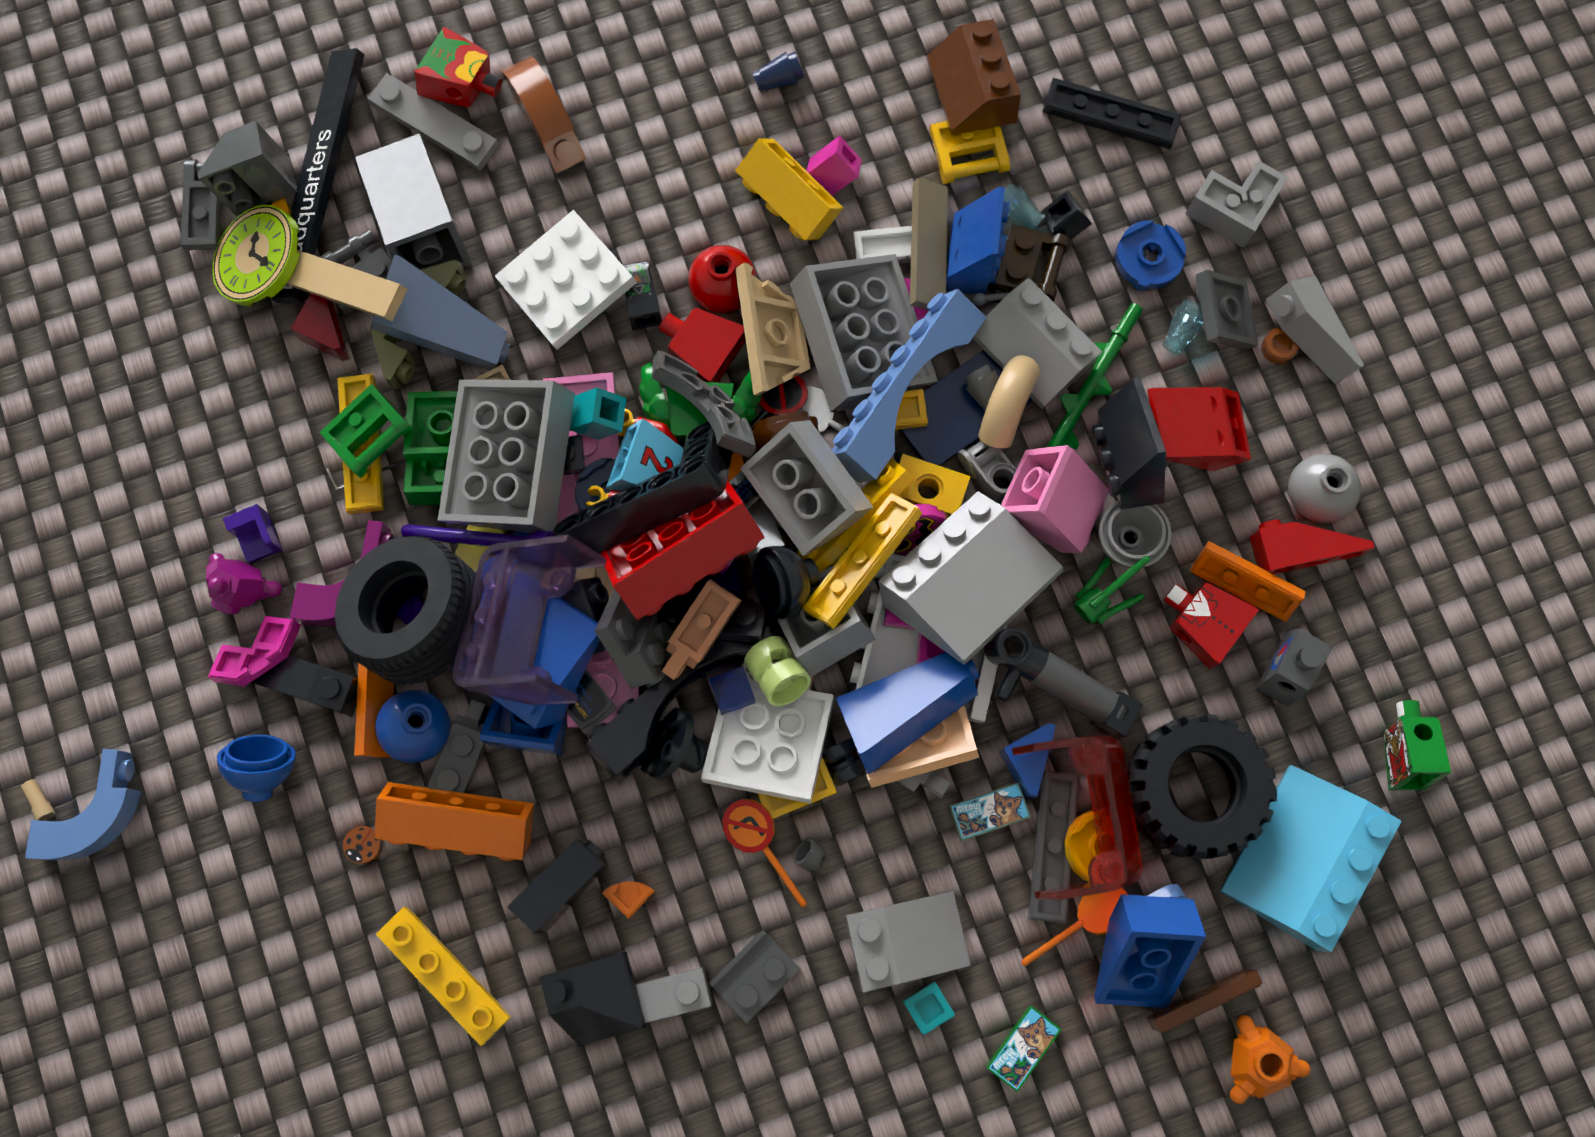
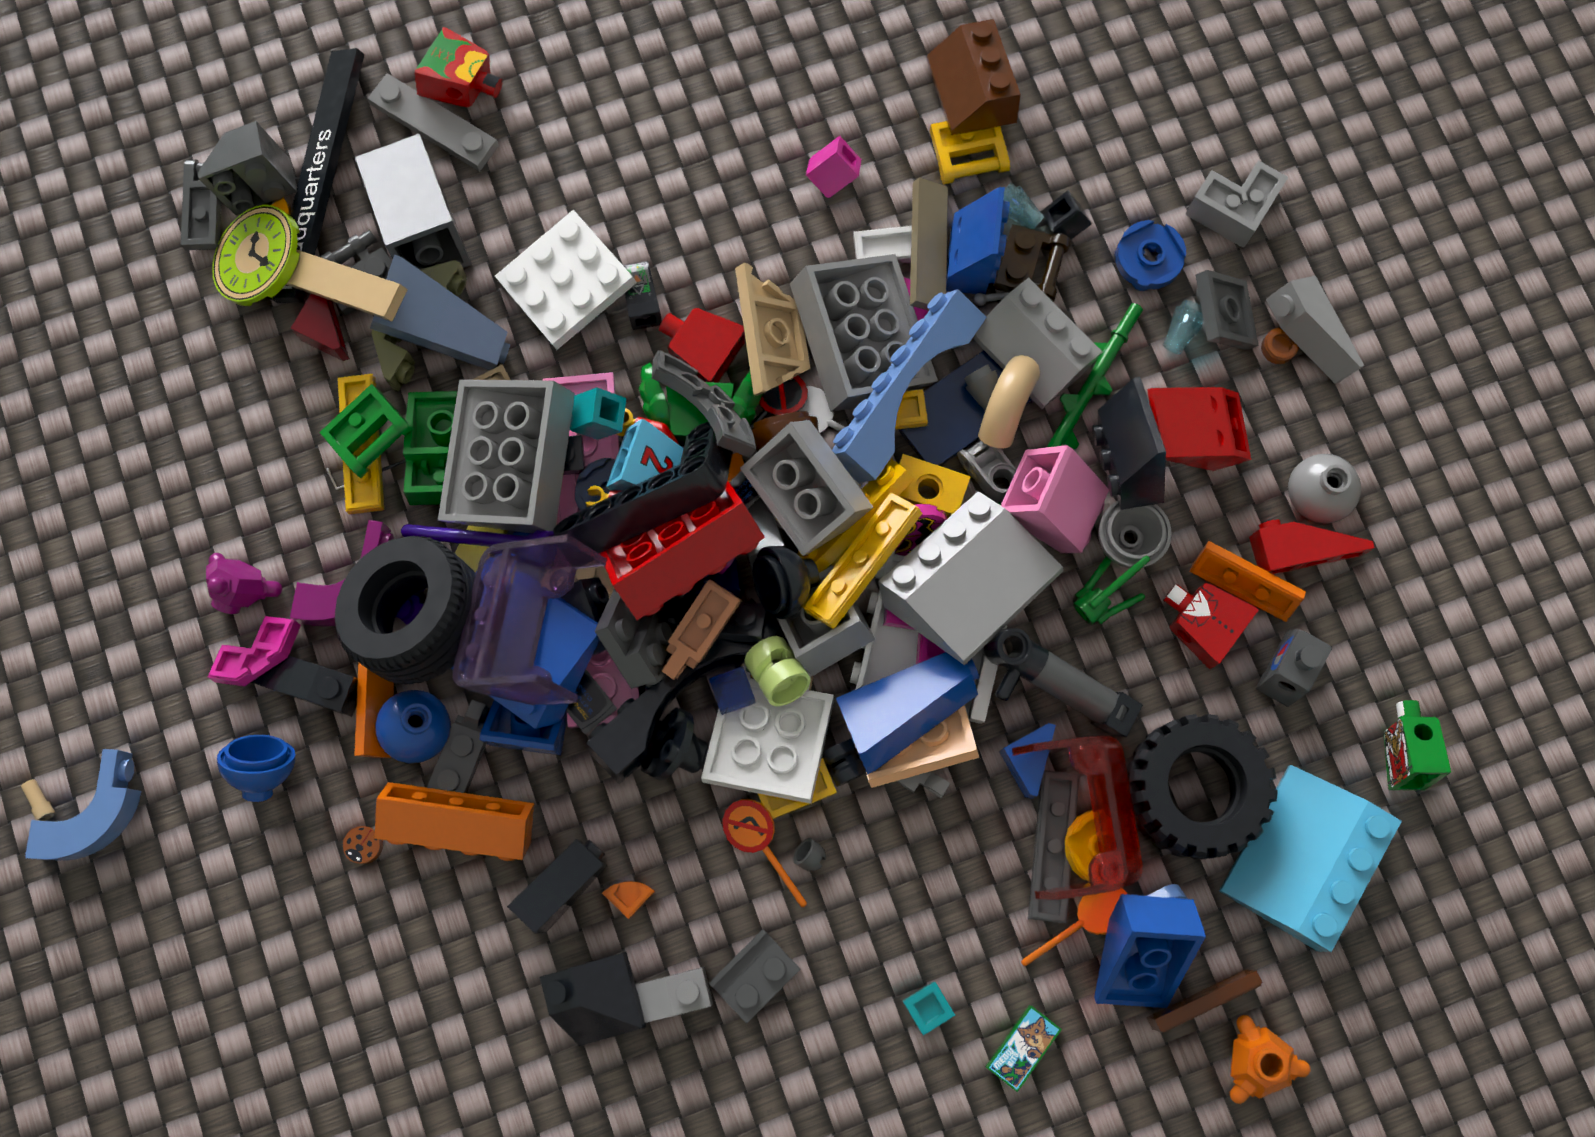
(254, 533): dark purple panel -> none
(443, 975): yellow plate -> none
(545, 112): dark orange arch -> none
(713, 290): red piece -> none
(779, 73): dark blue cone -> none
(788, 189): yellow brick -> none
(907, 941): light grey slope -> none
(989, 811): tile -> none
(1112, 113): black tile -> none

